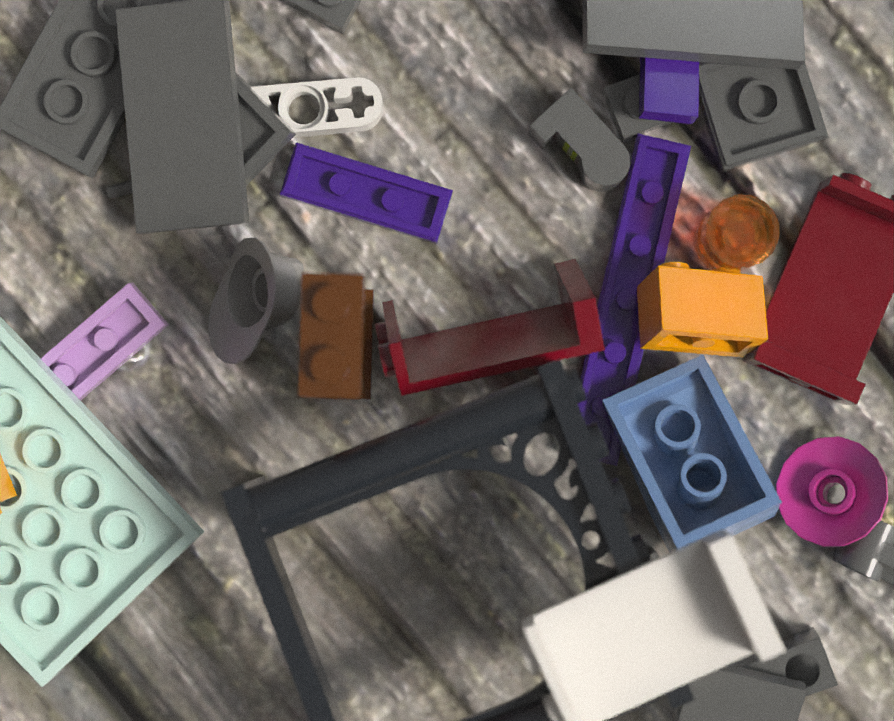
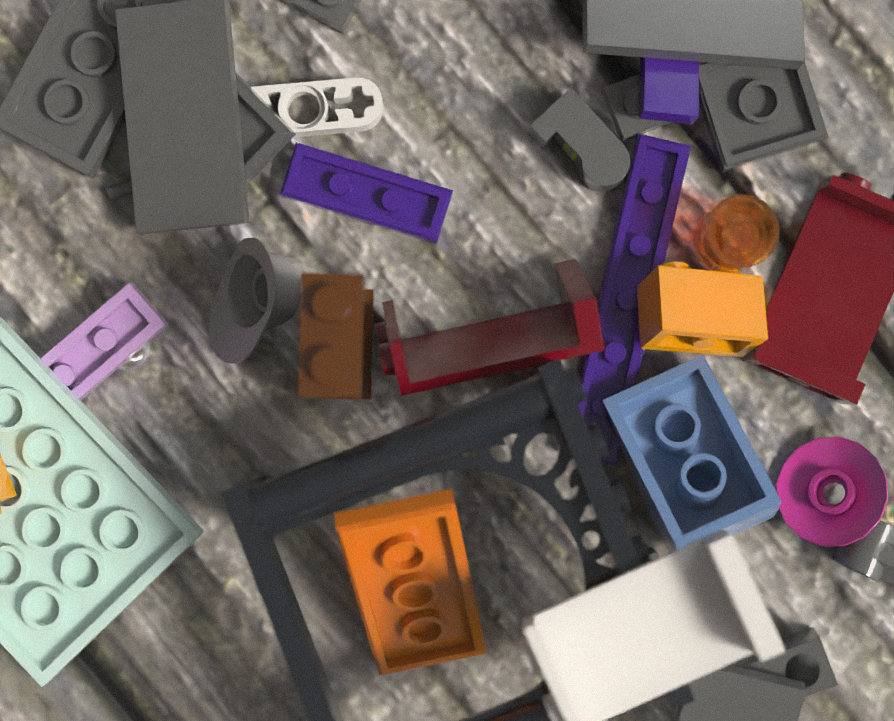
(412, 581): none -> orange tile

